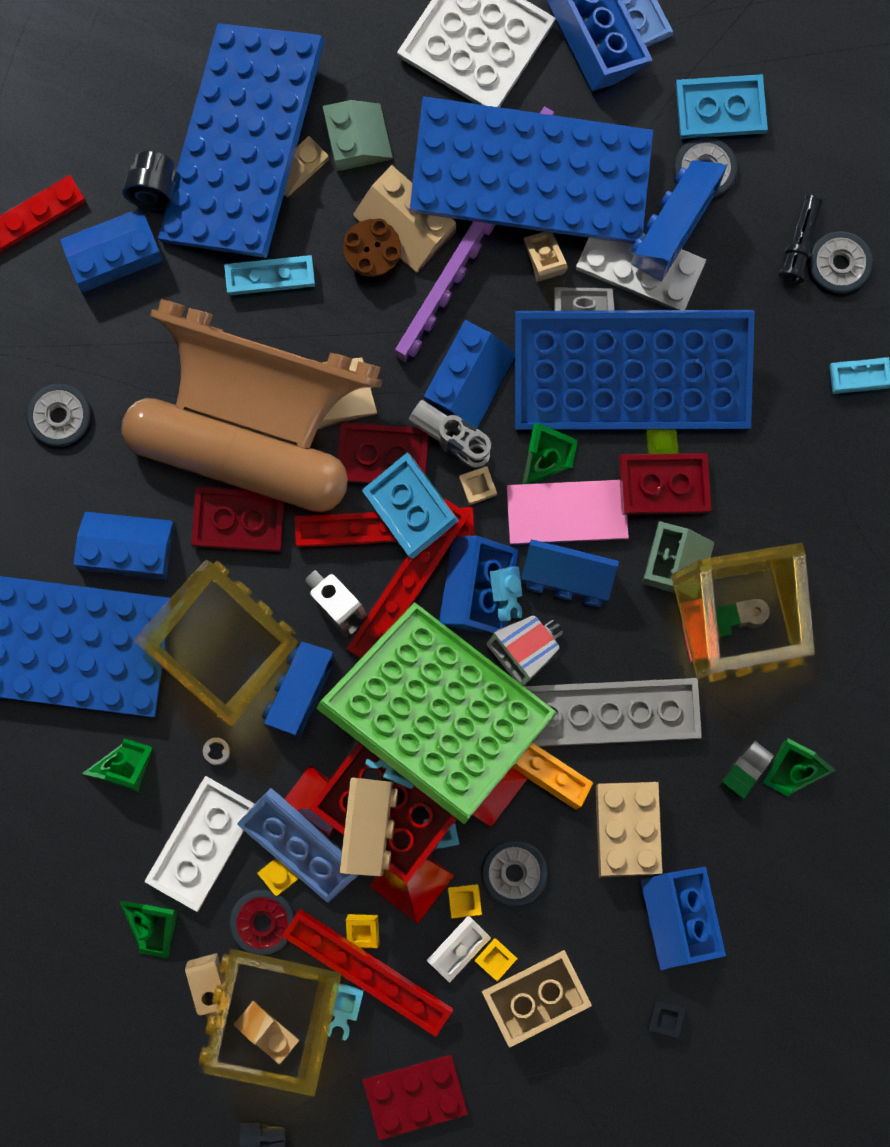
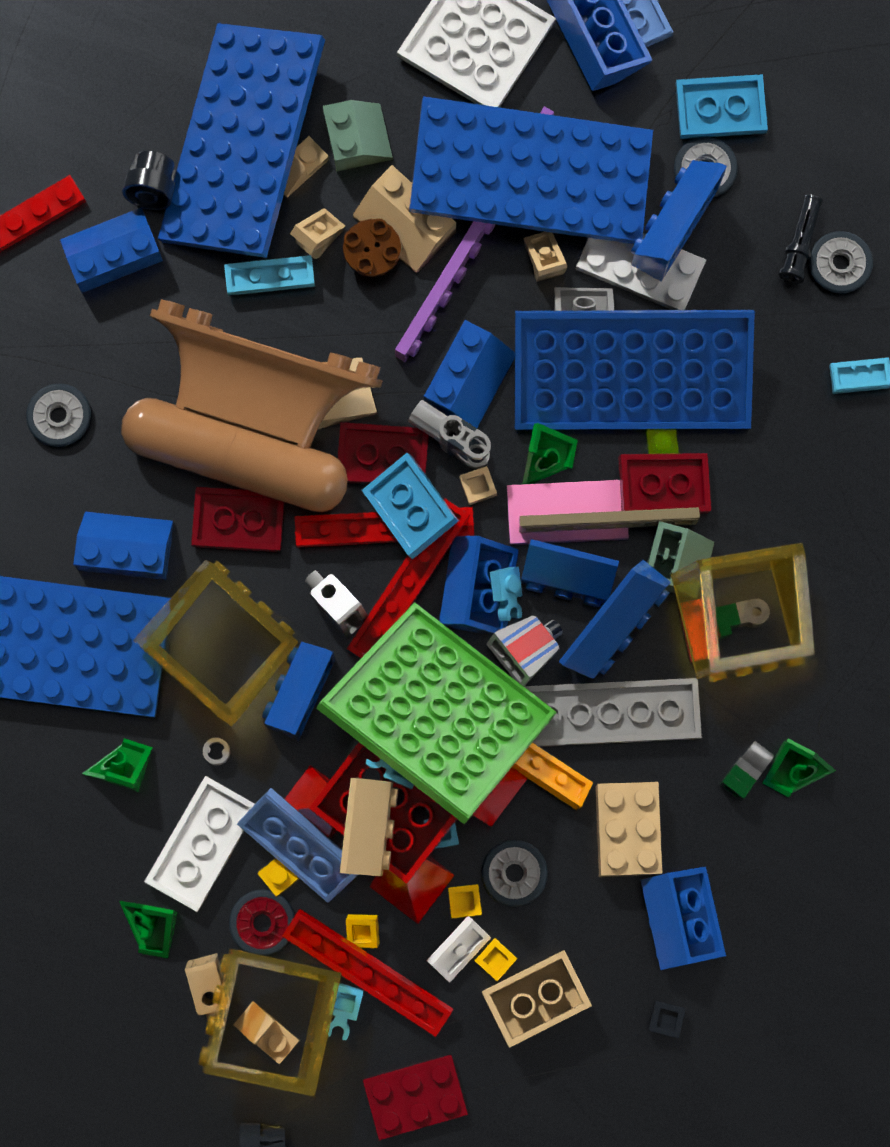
(317, 232): none -> tan slope
(608, 520): none -> dark tan tile
(616, 620): none -> blue slope

